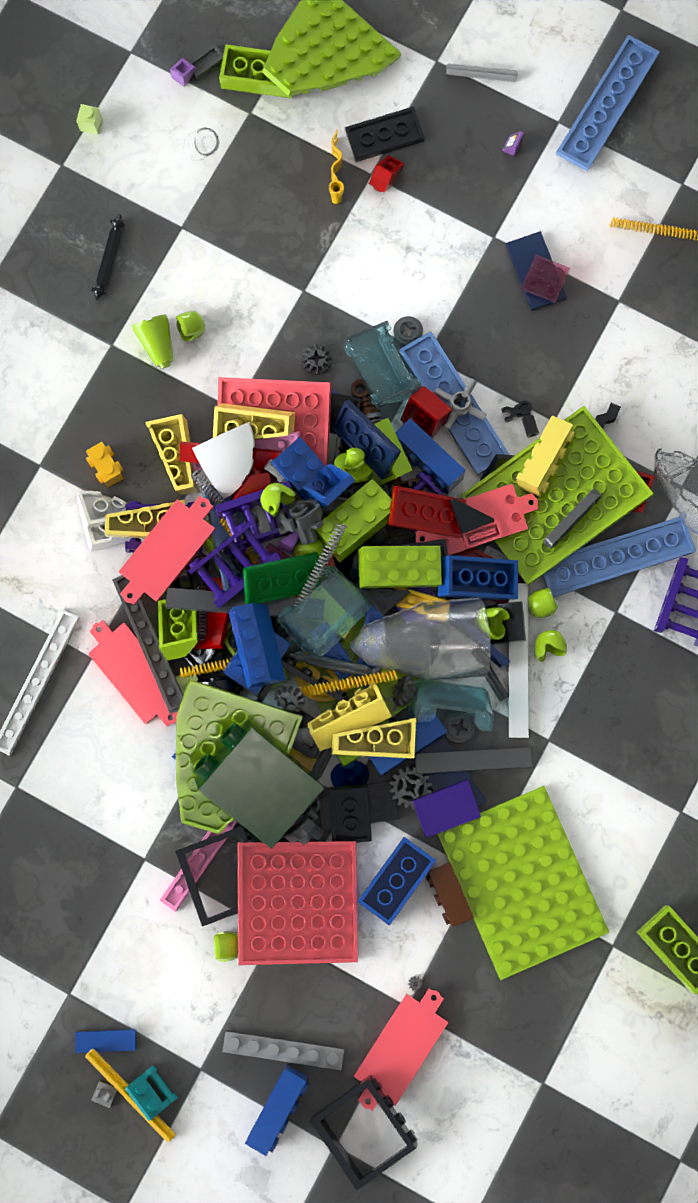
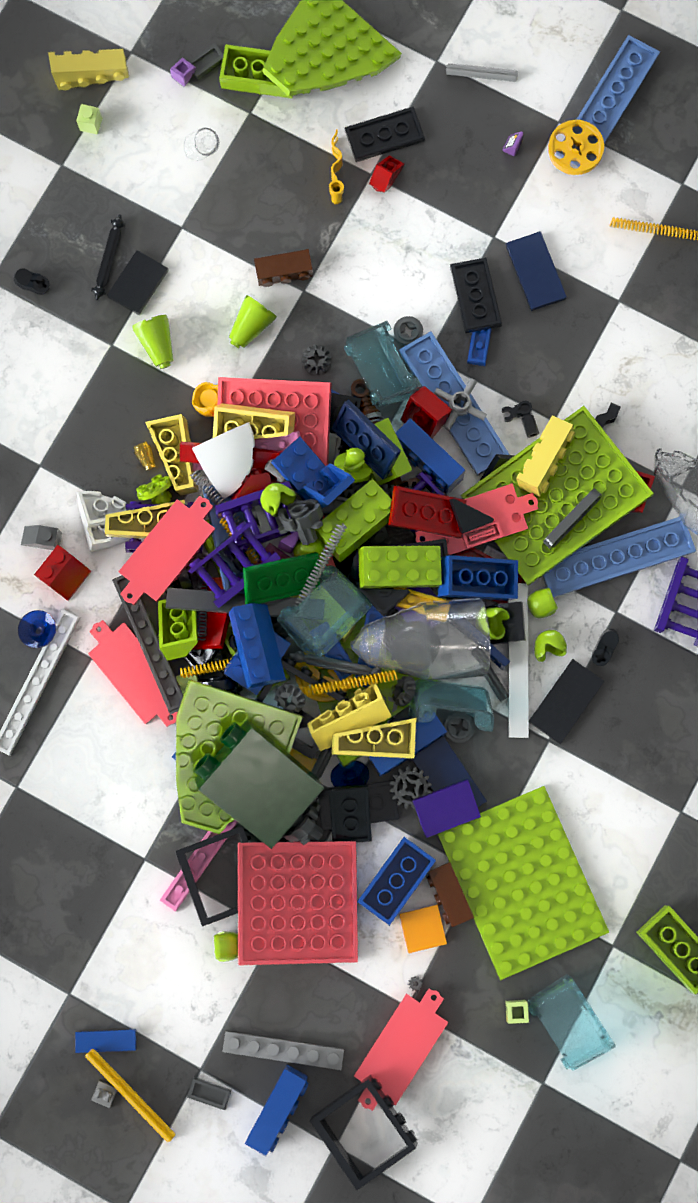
(29, 624): none -> clear blue dish
(31, 281): none -> black piece
(41, 537): none -> dark grey slope
(62, 572): none -> red slope
(88, 68): none -> light yellow wedge
(108, 470): yellow brick -> none
(137, 282): none -> black tile
(145, 455): none -> clear yellow cone
(146, 1097): teal plate -> none
(156, 490): none -> lime plate
(191, 324): lime helmet -> none
(205, 399): none -> yellow piece
(209, 1093): none -> dark grey tile
(250, 322): none -> lime cone
(283, 268): none -> reddish brown brick
(422, 928): none -> light orange tile
(473, 760): dark grey tile -> none
(475, 295): none -> black tile
(479, 347): none -> blue tile
(517, 1011): none -> yellowish green brick
(545, 278): clear pink slope -> none
(566, 701): none -> black tile
(570, 1023): none -> clear light blue windscreen
(573, 154): none -> yellow wedge
(609, 639): none -> black piece

